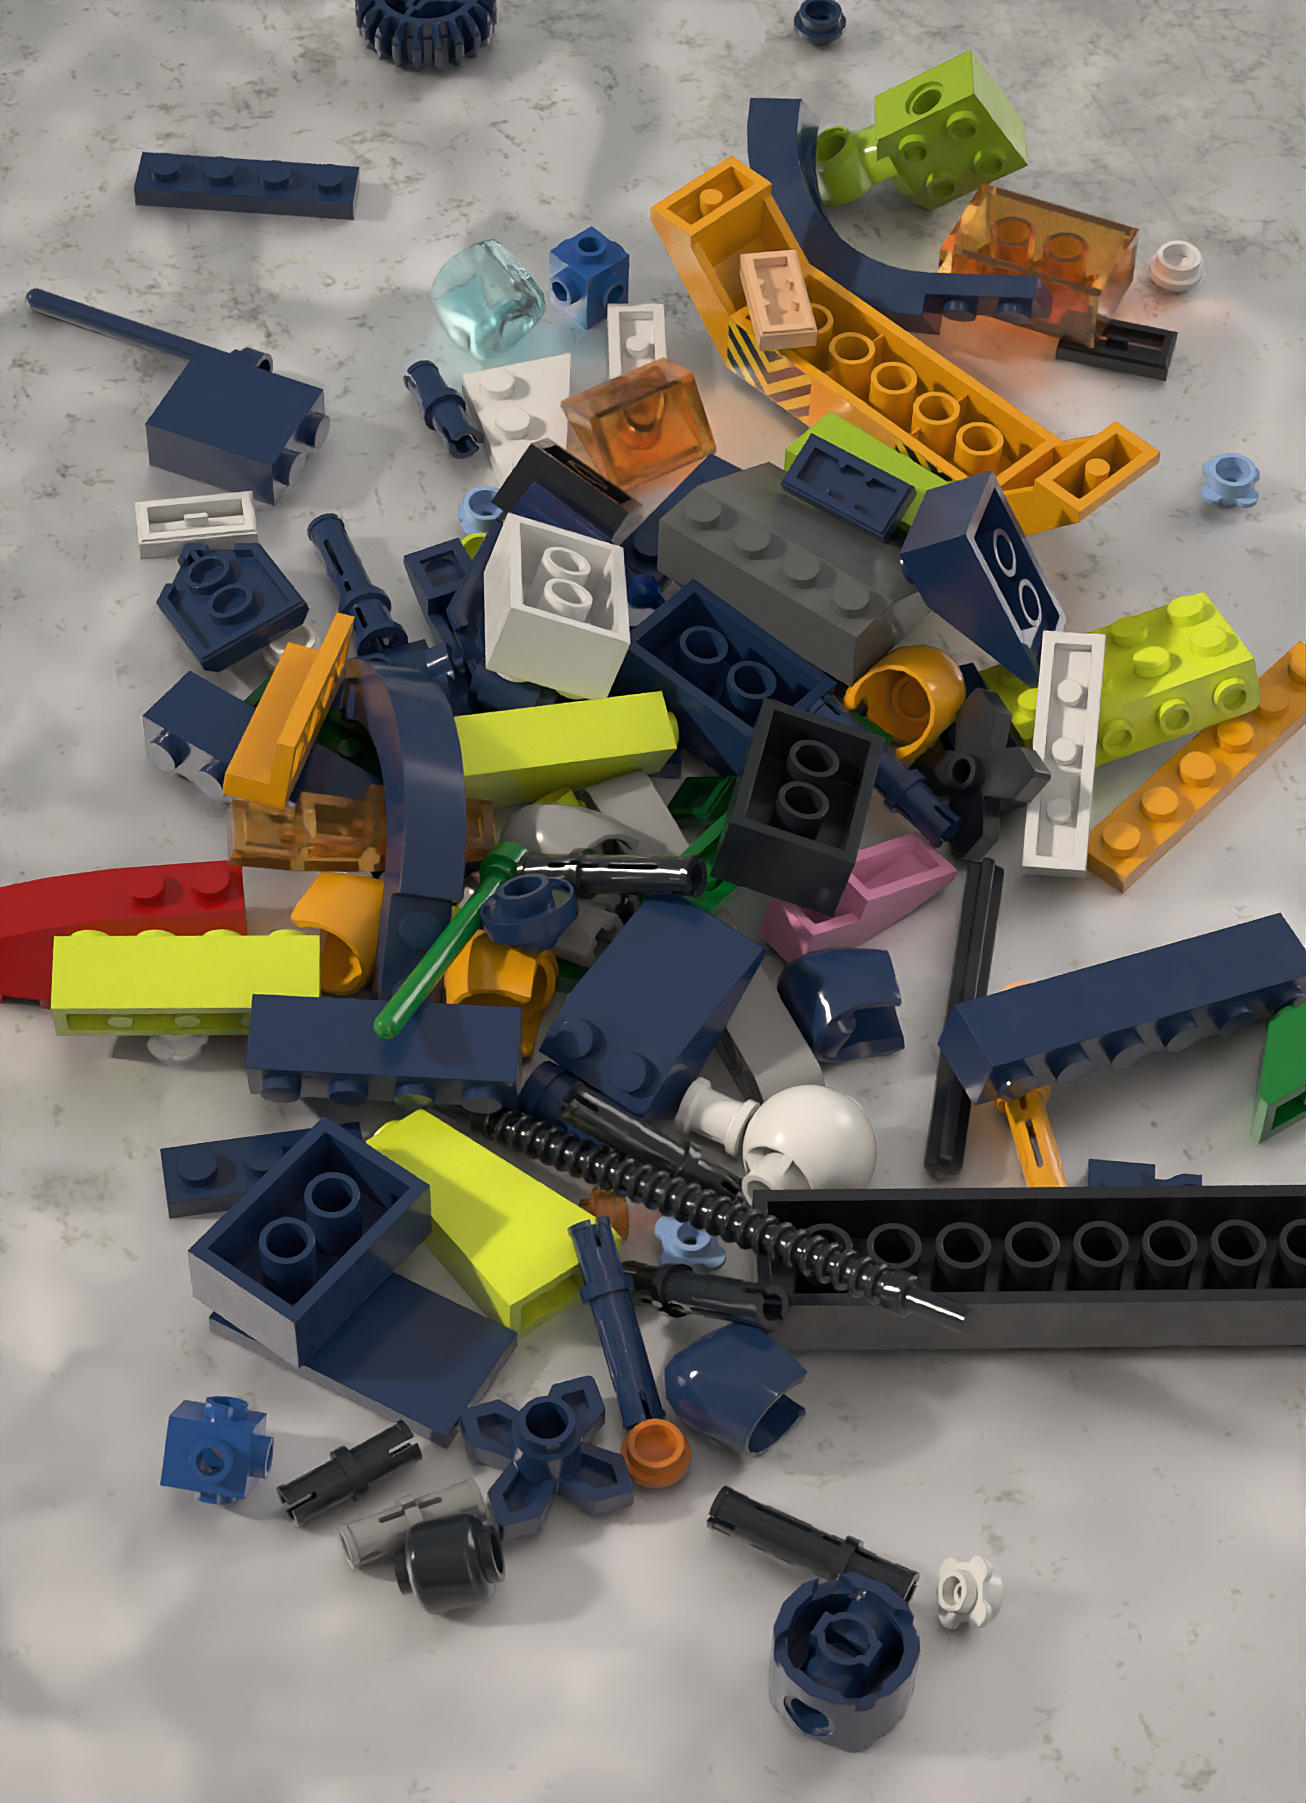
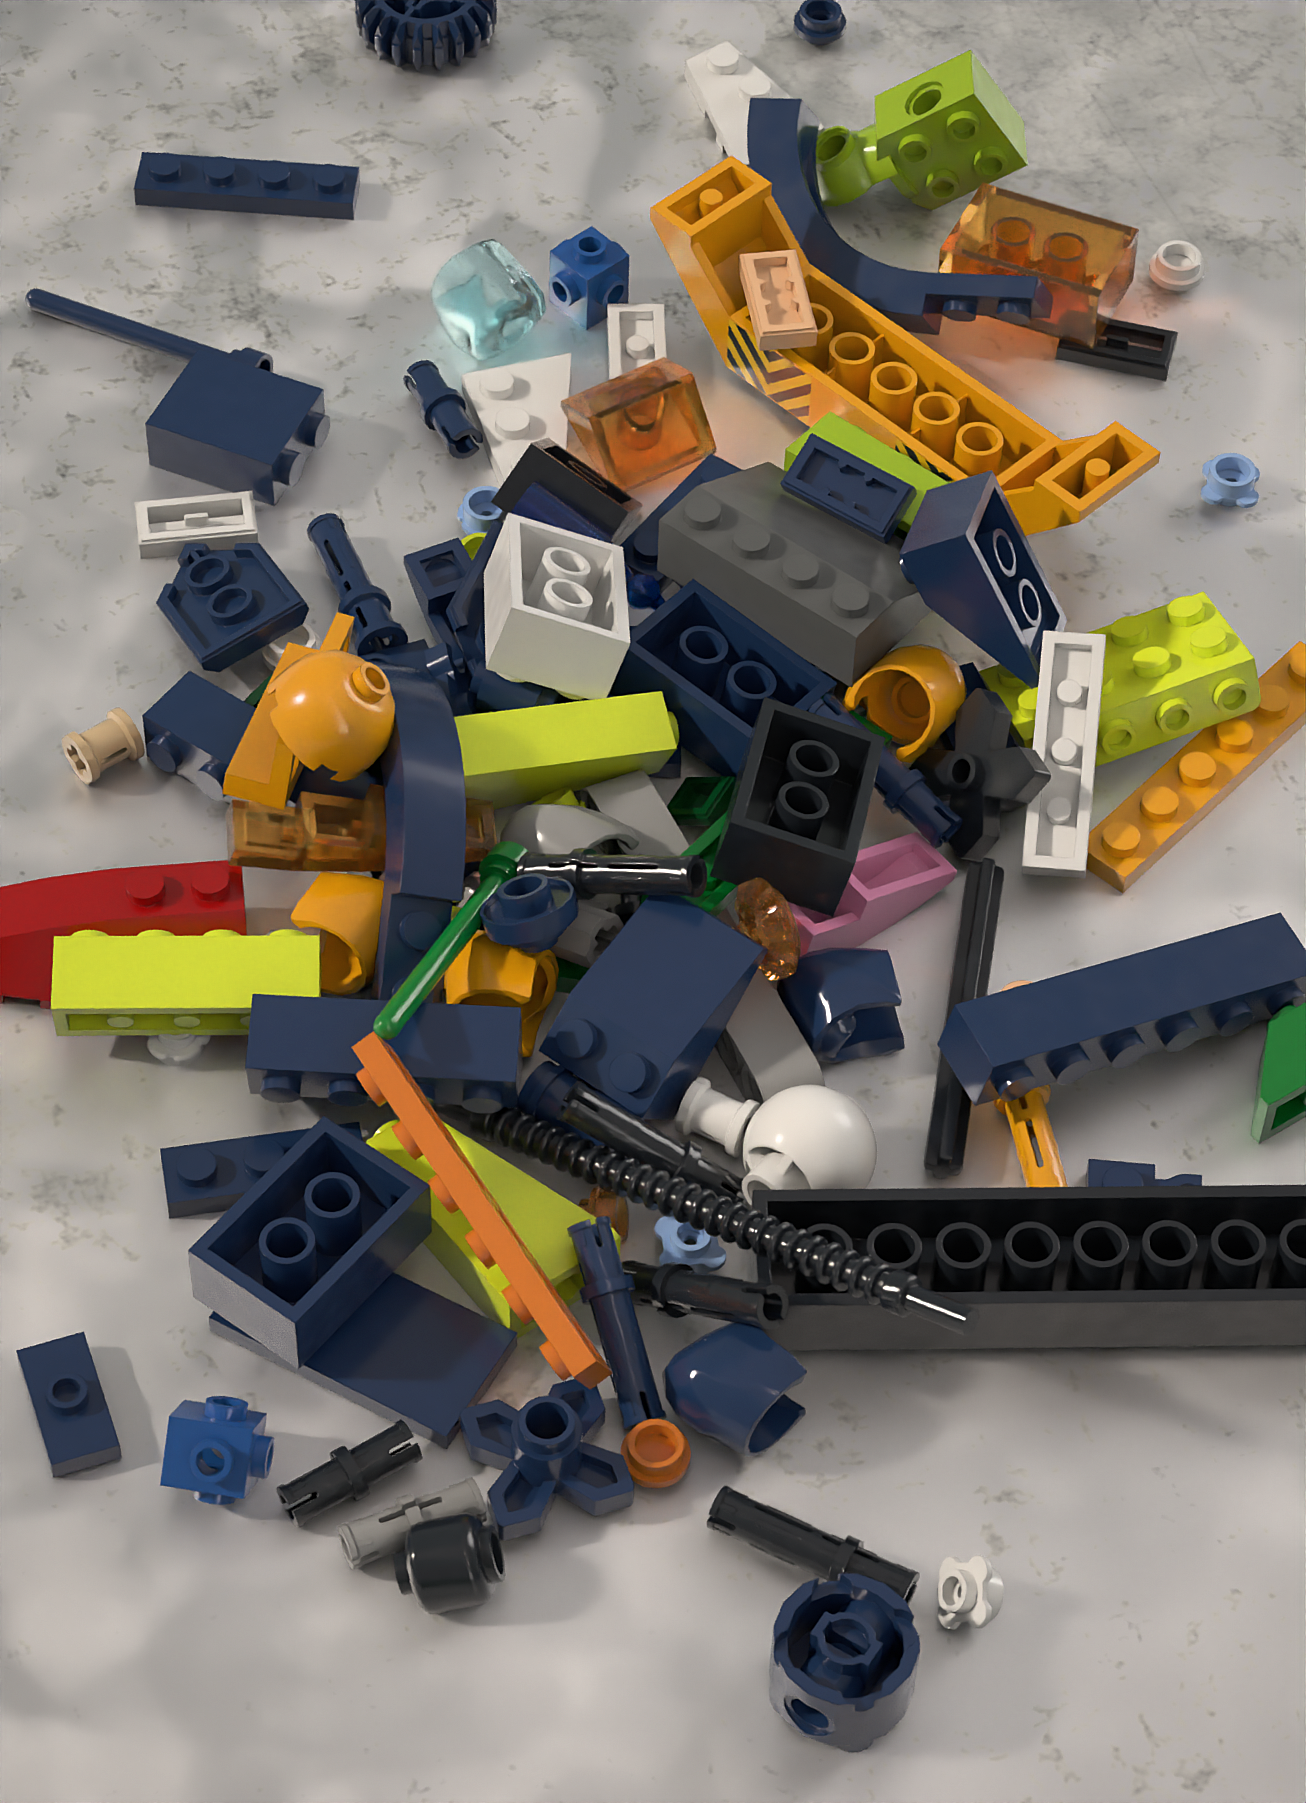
(68, 1404): none -> dark blue plate
(103, 745): none -> tan bush
(334, 712): none -> light orange cylinder
(493, 1235): none -> orange plate
(723, 86): none -> white wing
(770, 922): none -> clear orange gear

